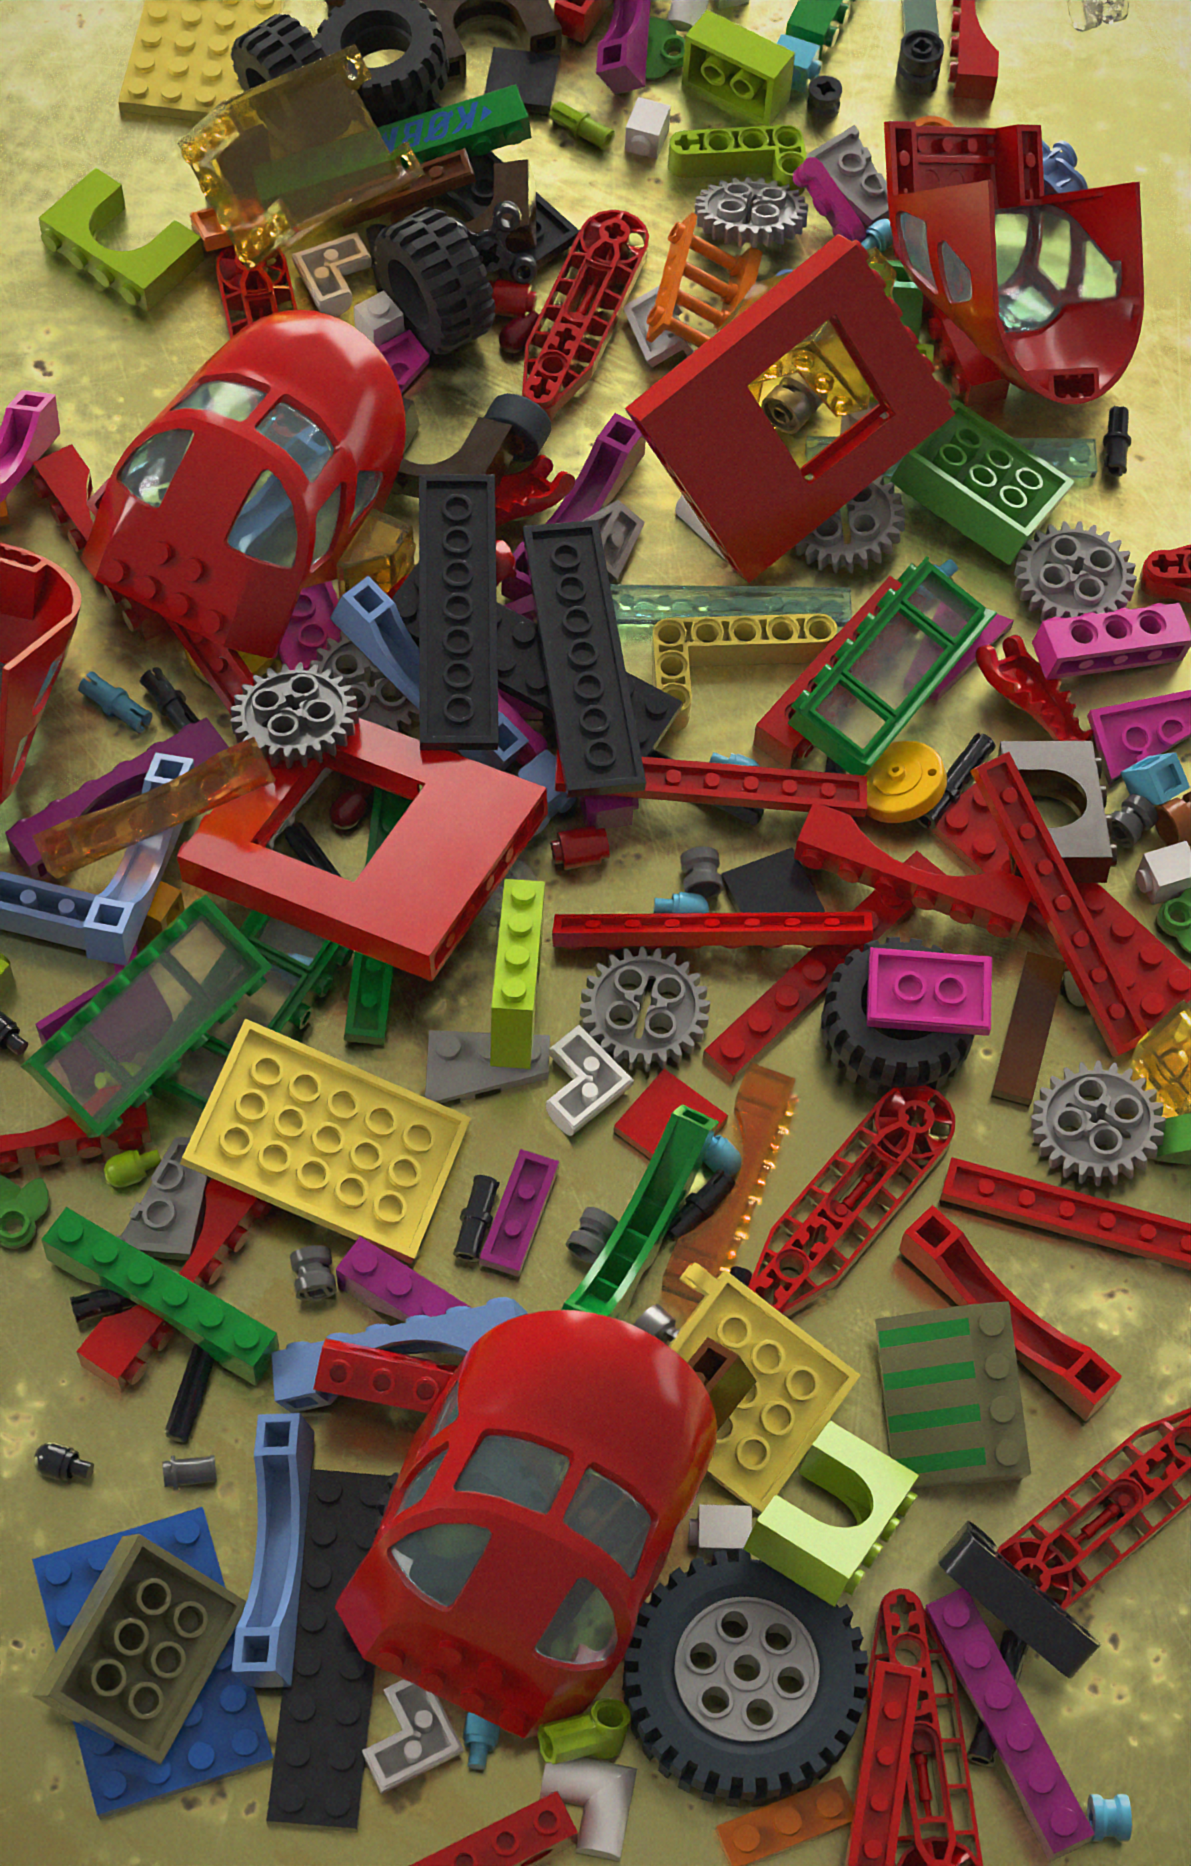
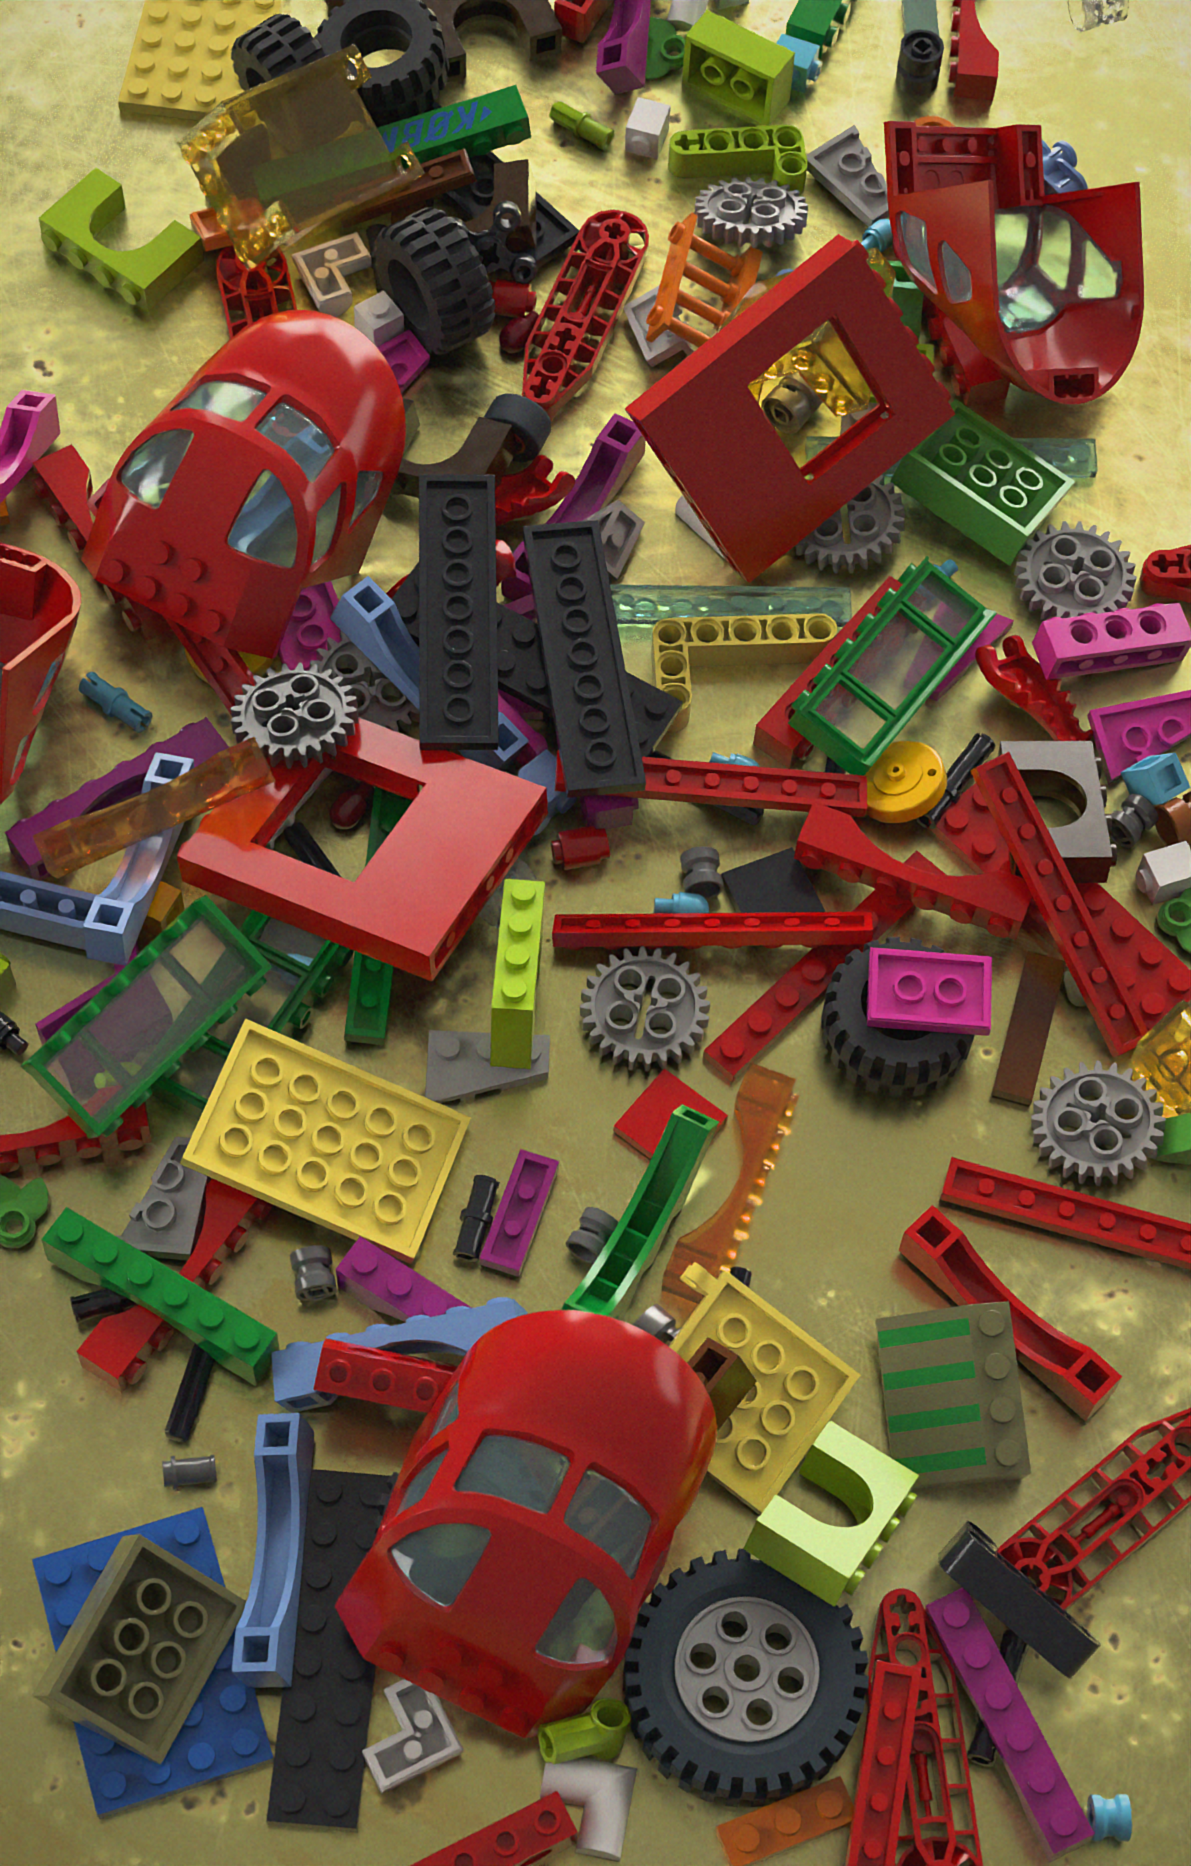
(61, 1462): black cylinder -> none
(130, 1167): lime cylinder -> none
(169, 701): black pin -> none
(379, 550): clear yellow slope -> none
(480, 1738): medium azure cylinder -> none
(531, 72): black tile -> none
(594, 1084): white brick -> none
(701, 1206): black pin -> none
(720, 1529): white brick -> none
(723, 1155): medium azure cylinder -> none
(824, 97): black wheel -> none
(829, 199): dark pink plate -> none
(890, 1151): red beam -> none
(1117, 442): black axle -> none

